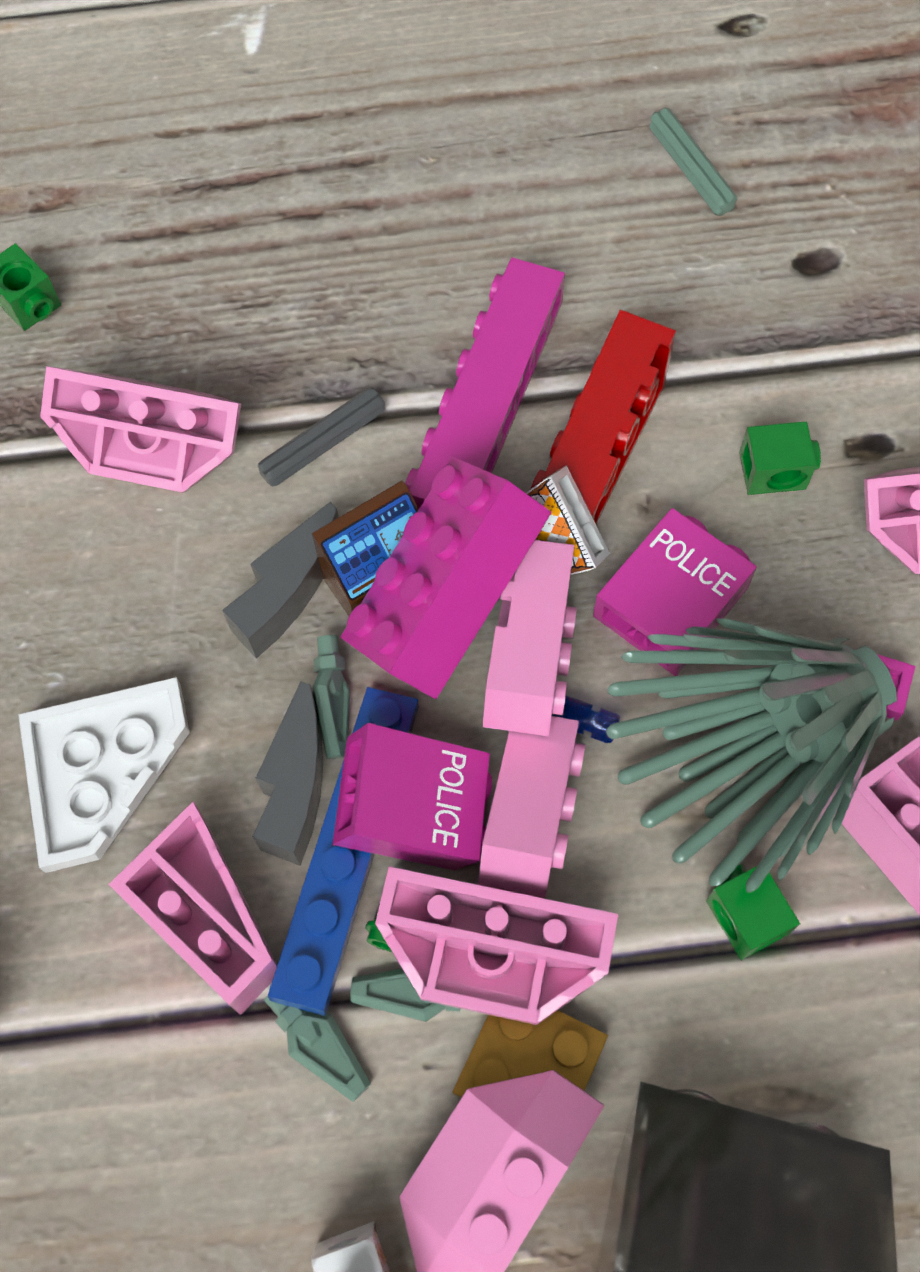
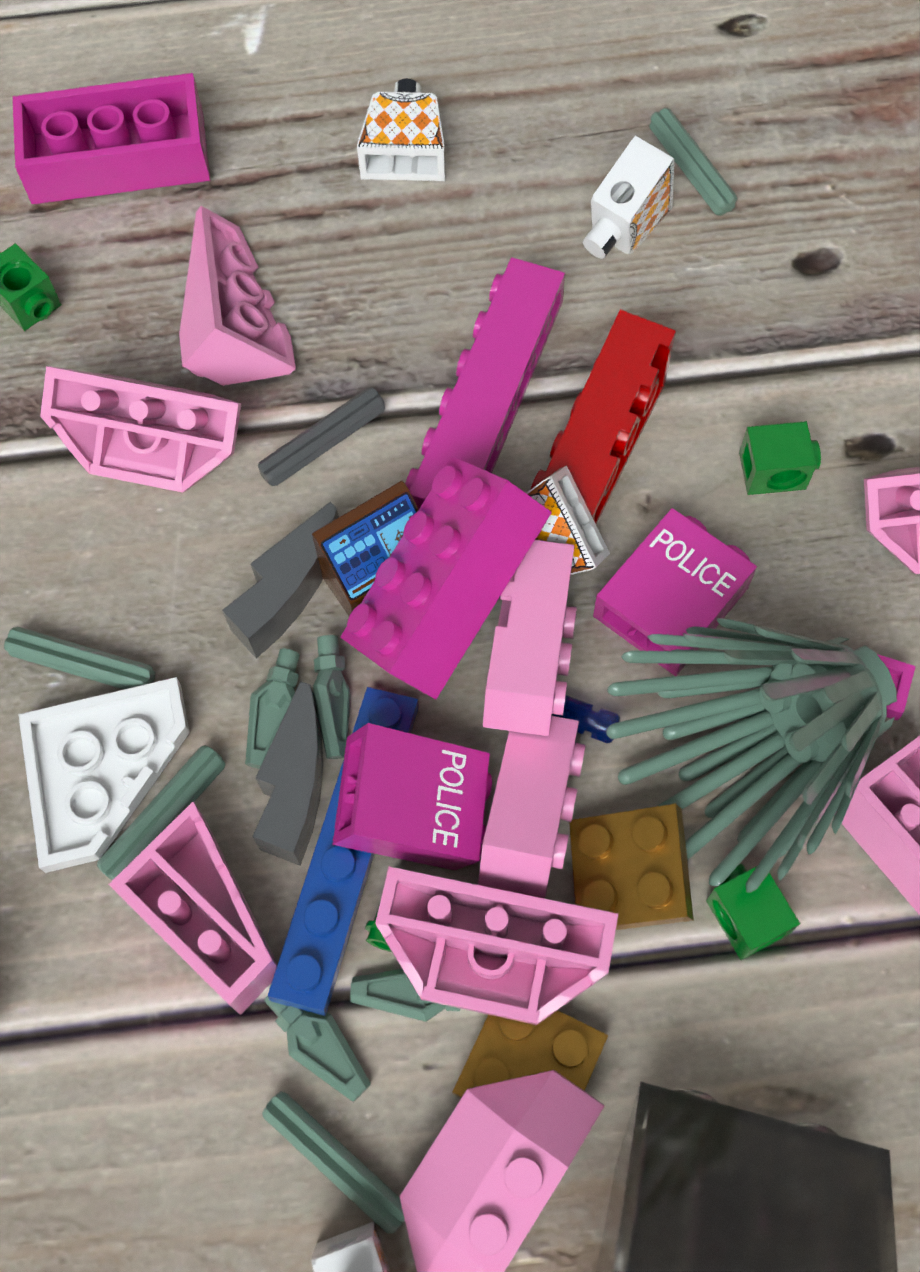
(77, 659): none -> sand green axle
(110, 138): none -> dark pink brick
(163, 809): none -> sand green axle
(225, 313): none -> bright pink wedge
(269, 706): none -> sand green piece
(335, 1161): none -> sand green axle
(402, 136): none -> white torso
(631, 199): none -> white torso
(633, 866): none -> pearl gold plate

